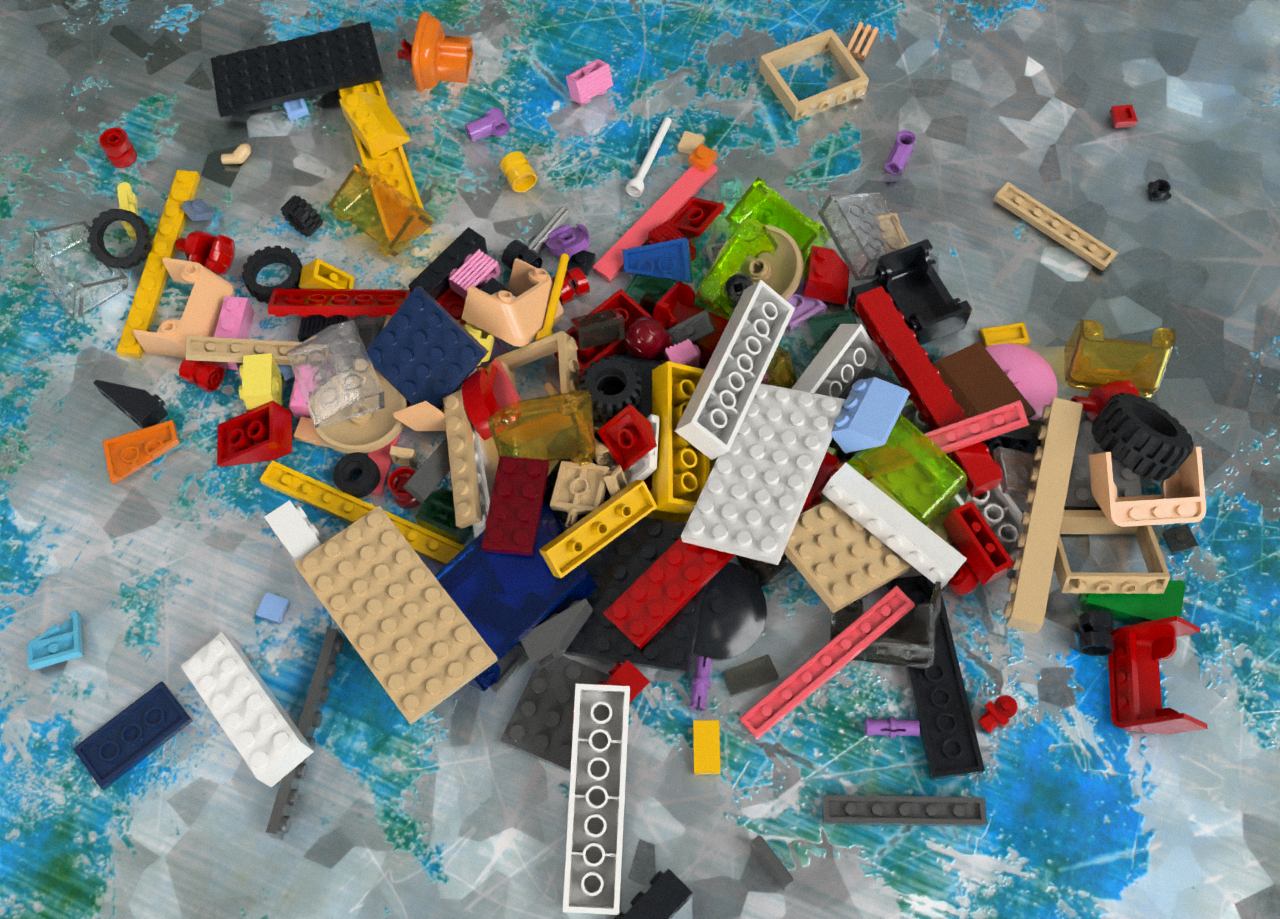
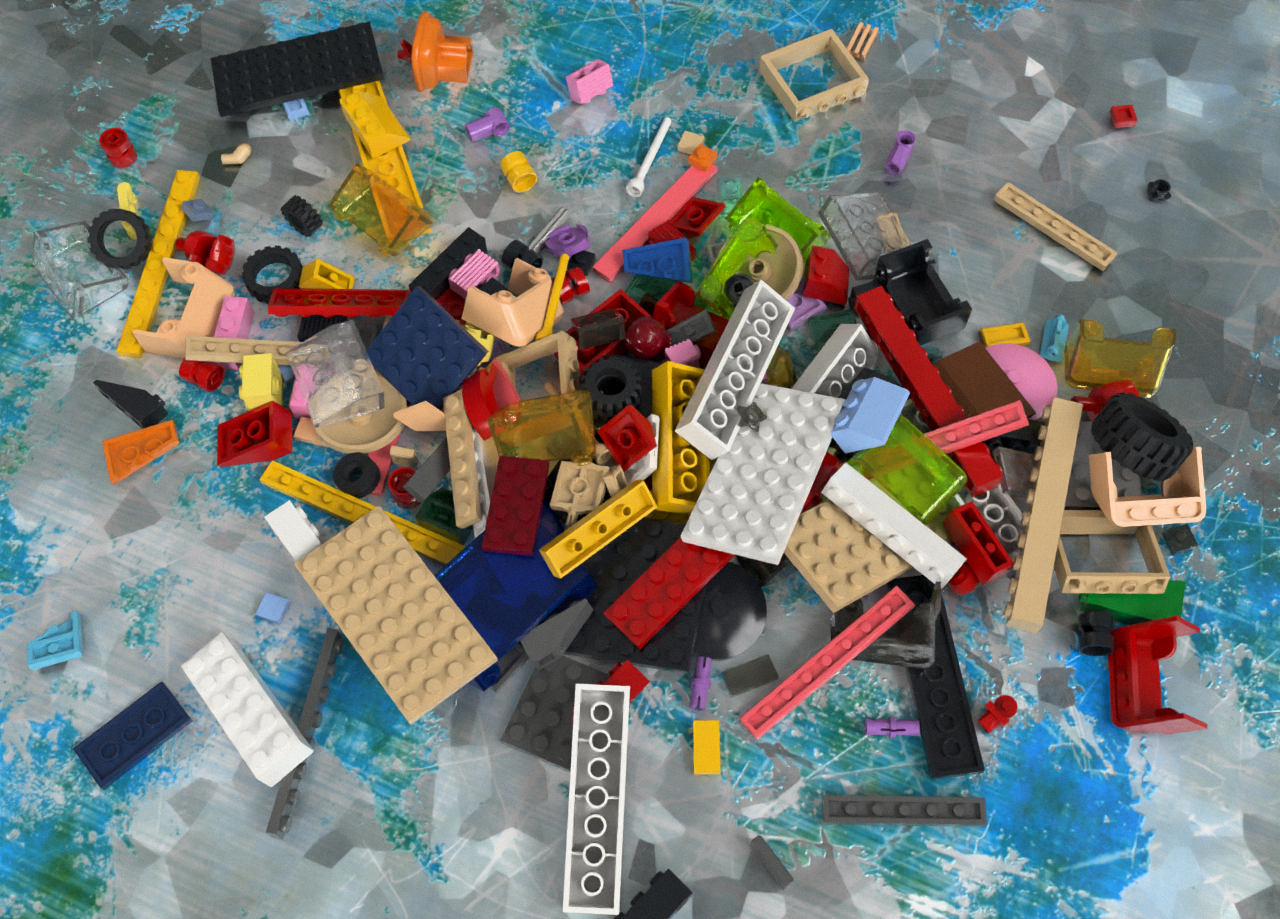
(753, 410): none -> clear smoke plate
(1054, 339): none -> medium azure hinge

